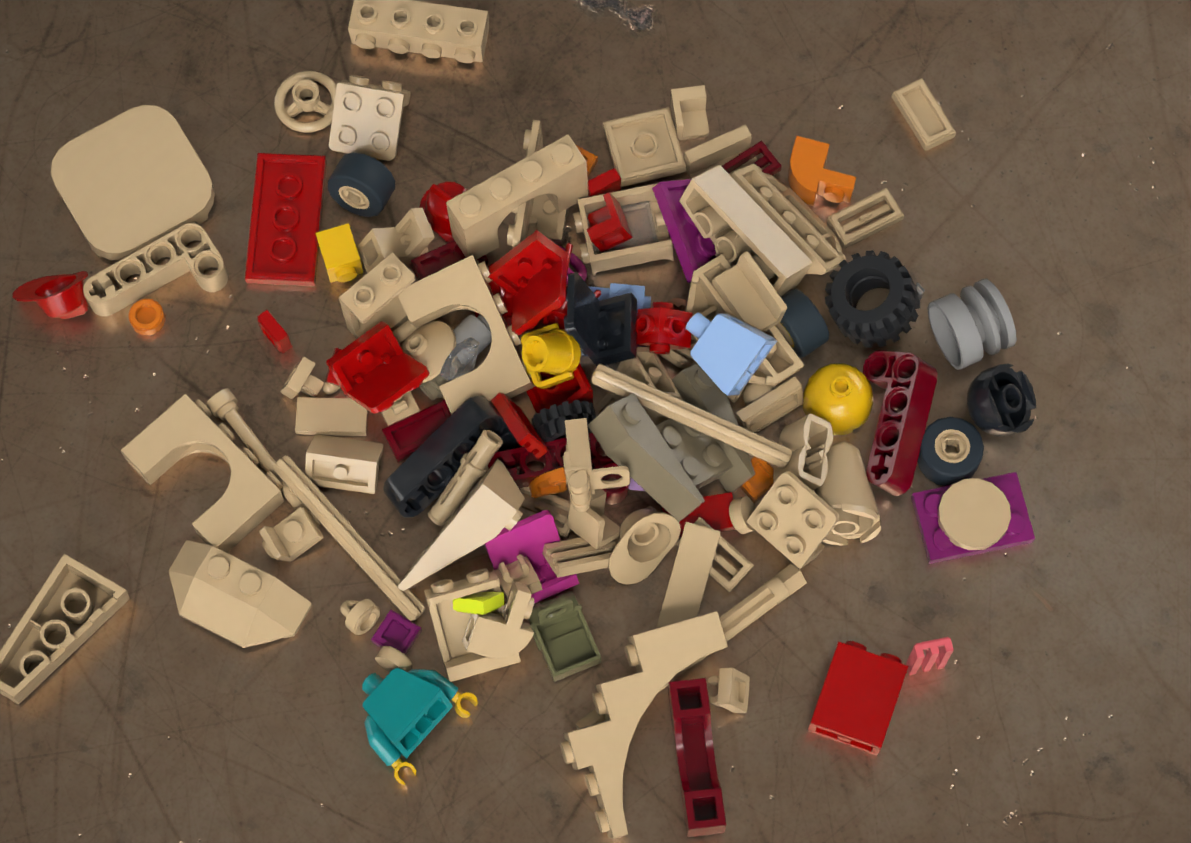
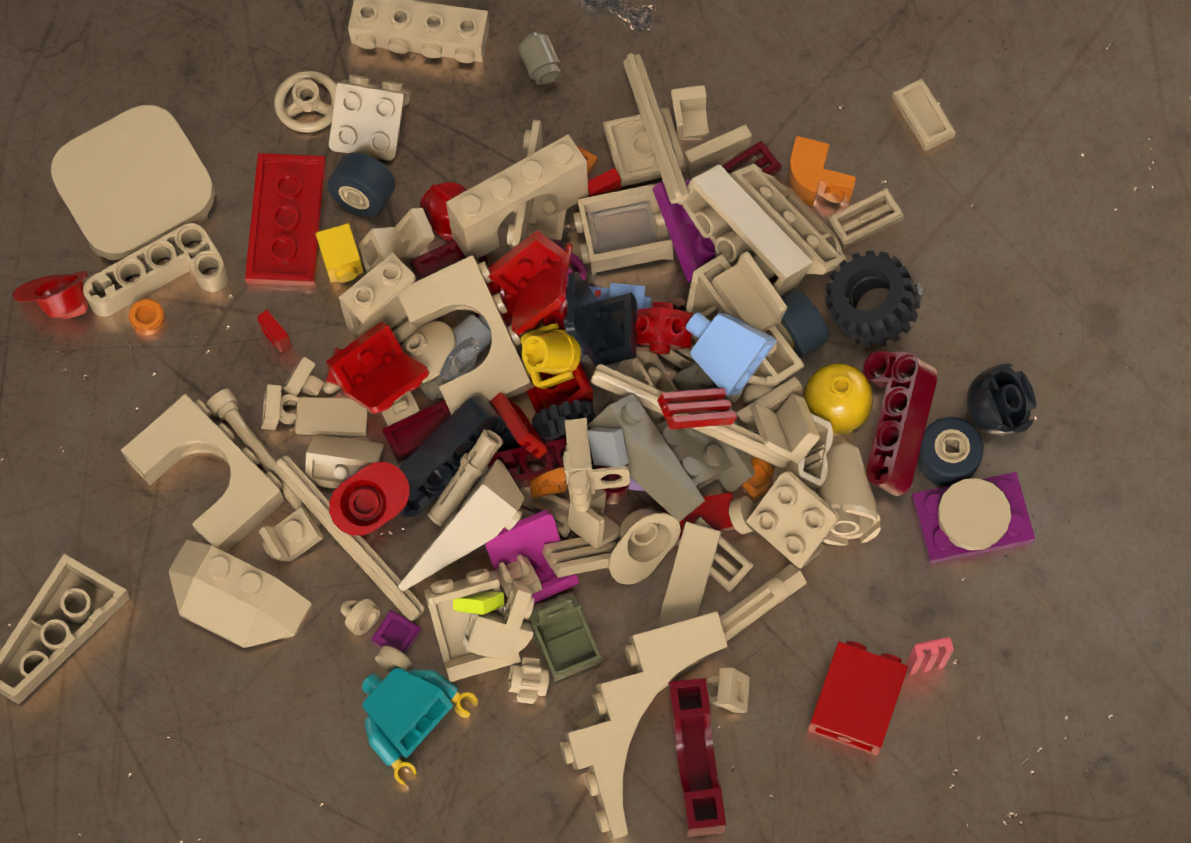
(273, 407): none -> tan tile
(369, 498): none -> red piece
(528, 680): none -> tan gear
(539, 58): none -> dark tan brick
(607, 446): none -> light grey tile
(608, 225): red panel -> none
(656, 129): none -> tan axle
(694, 403): none -> red tile
(788, 431): none -> tan panel
(972, 324): light grey wheel -> none

